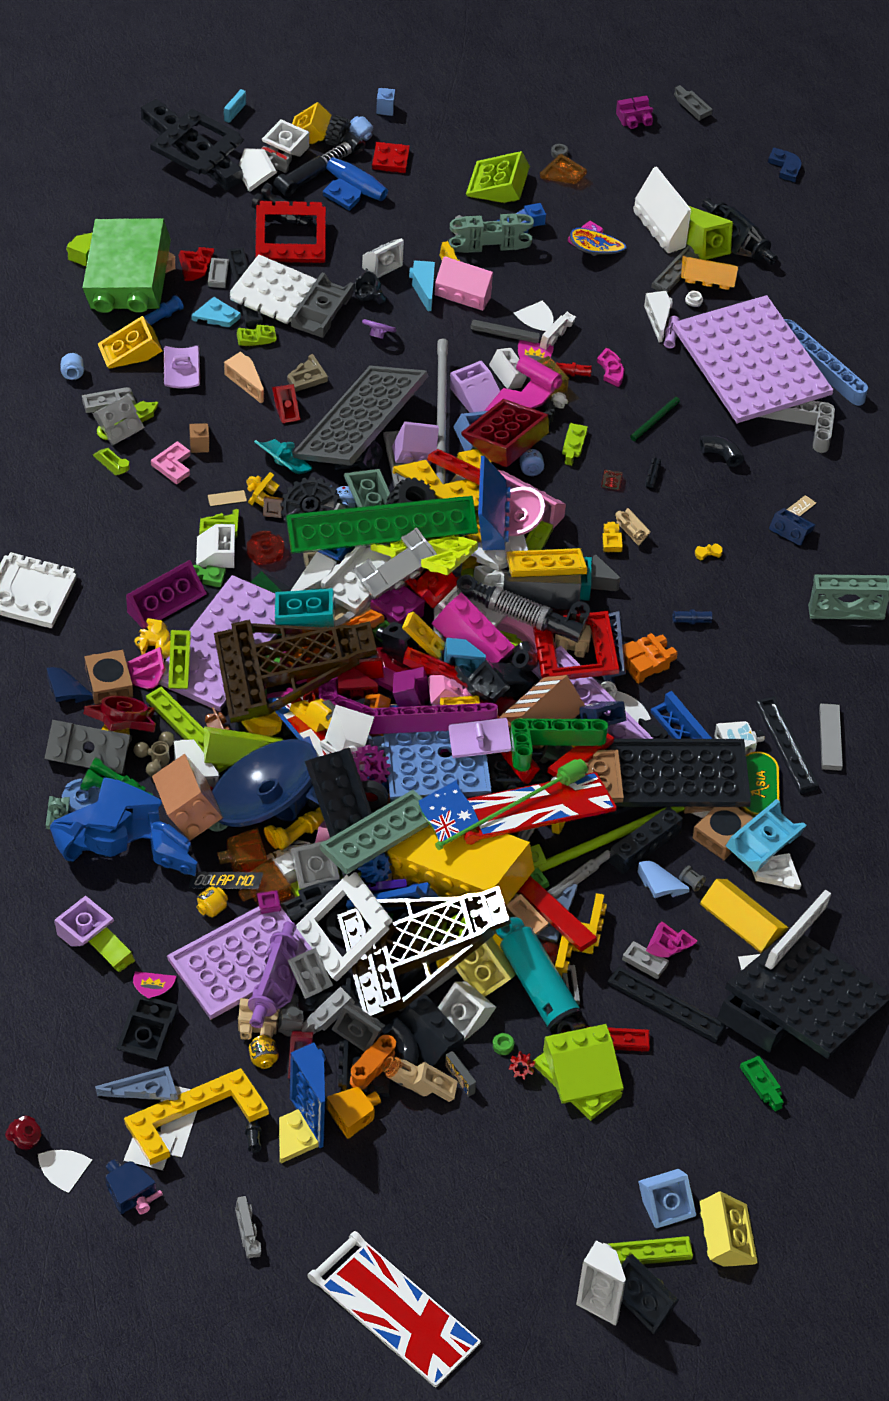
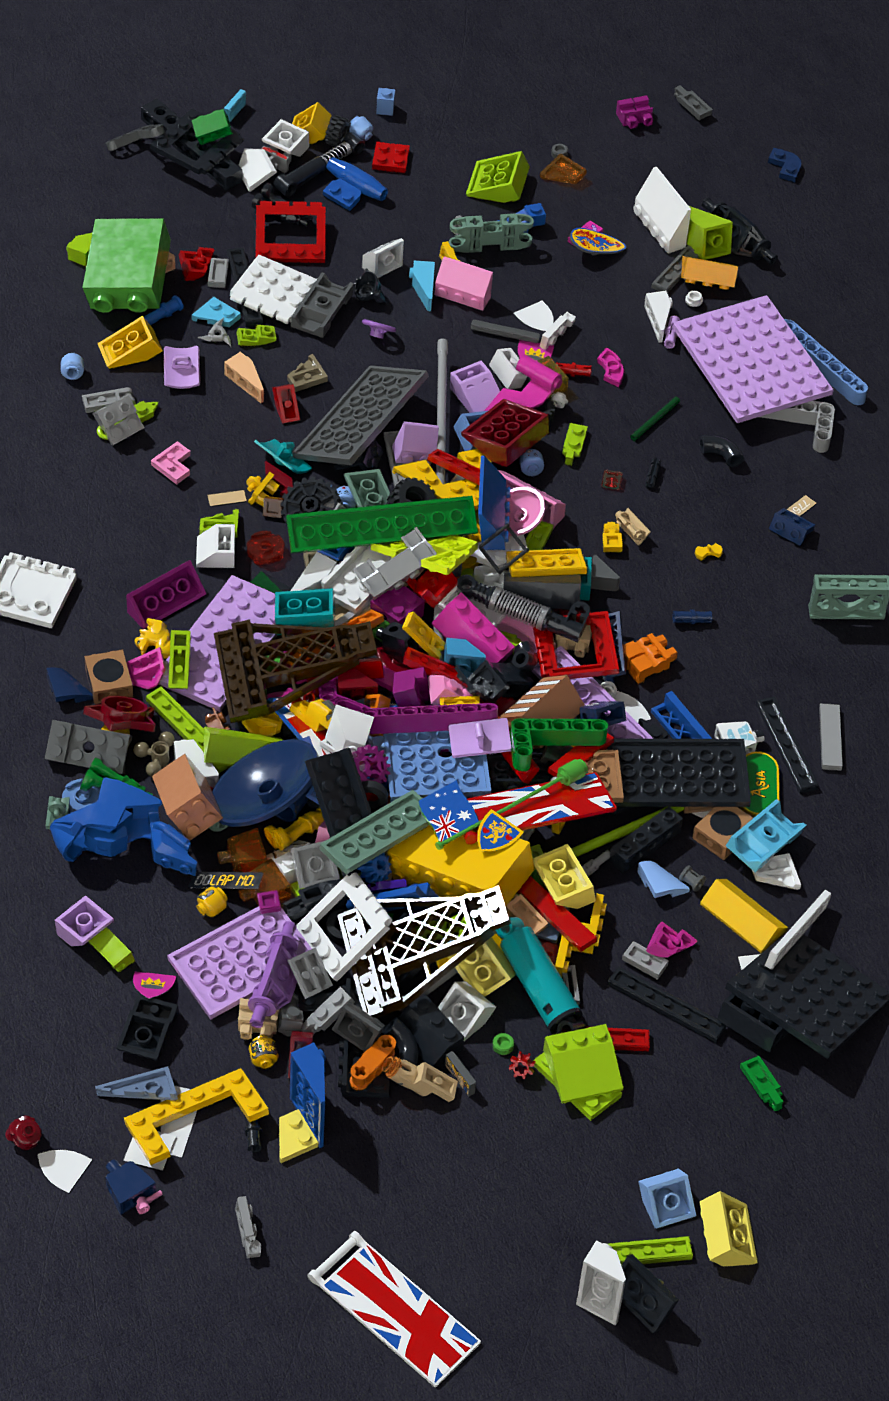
(112, 461): lime piece -> none
(144, 132): none -> dark grey beam
(199, 437): medium nougat slope -> none
(211, 575): bright green plate -> none
(212, 126): none -> green brick
(217, 338): none -> light grey piece
(279, 477): none -> dark red piece
(352, 1109): light orange torso -> none
(496, 832): none -> sticker
(525, 550): none -> black piece
(565, 878): none -> light yellow slope

